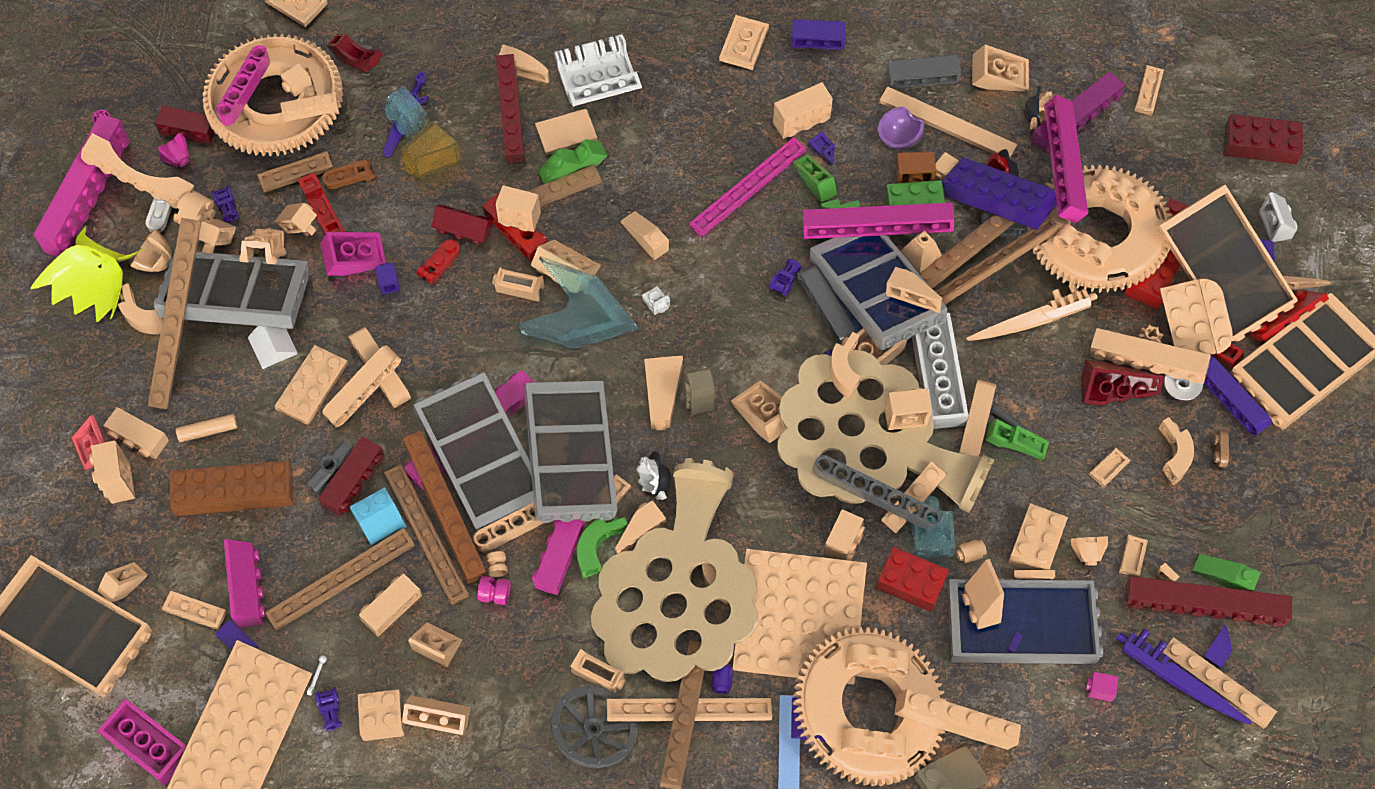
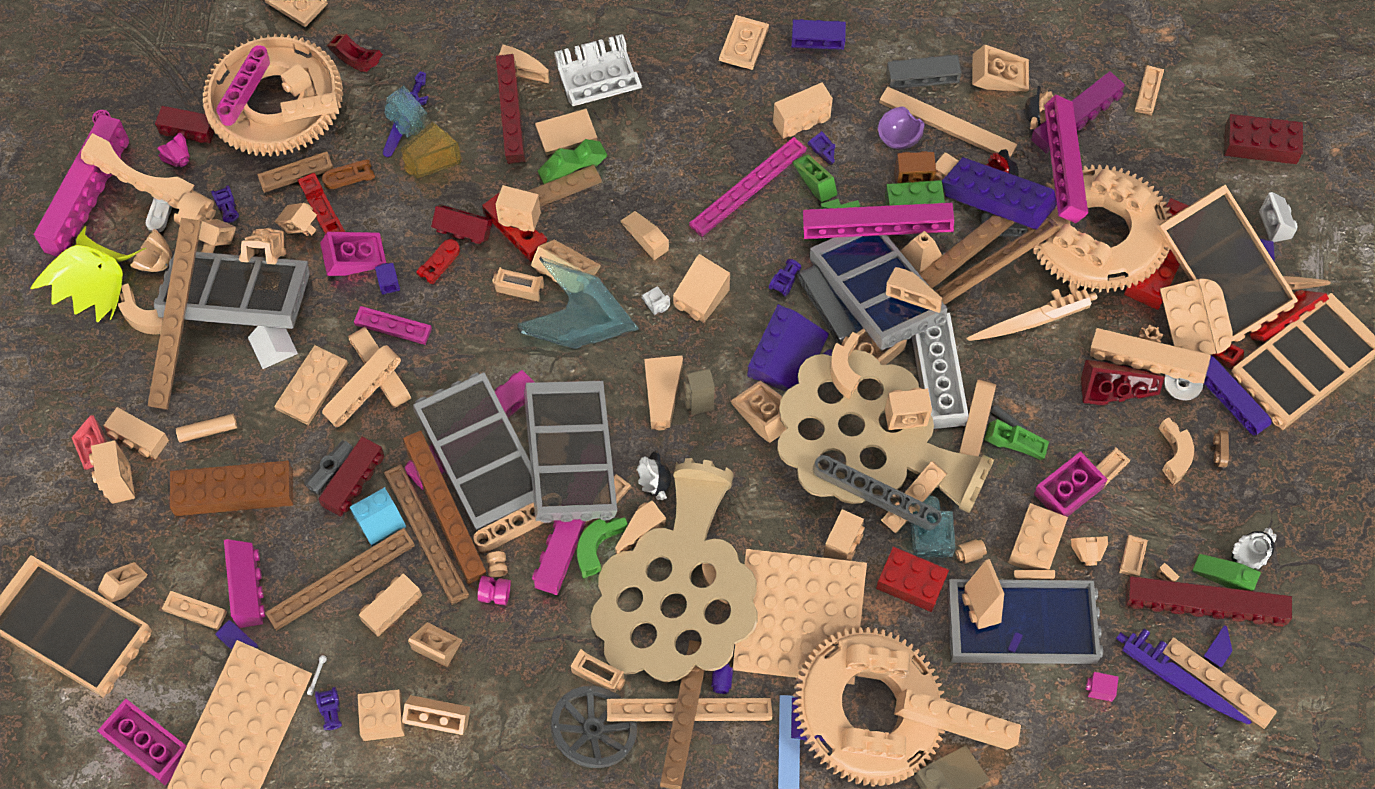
(392, 325): none -> dark pink plate
(702, 289): none -> light nougat slope
(784, 348): none -> dark purple slope
(1070, 485): none -> dark pink brick
(1254, 548): none -> white hair

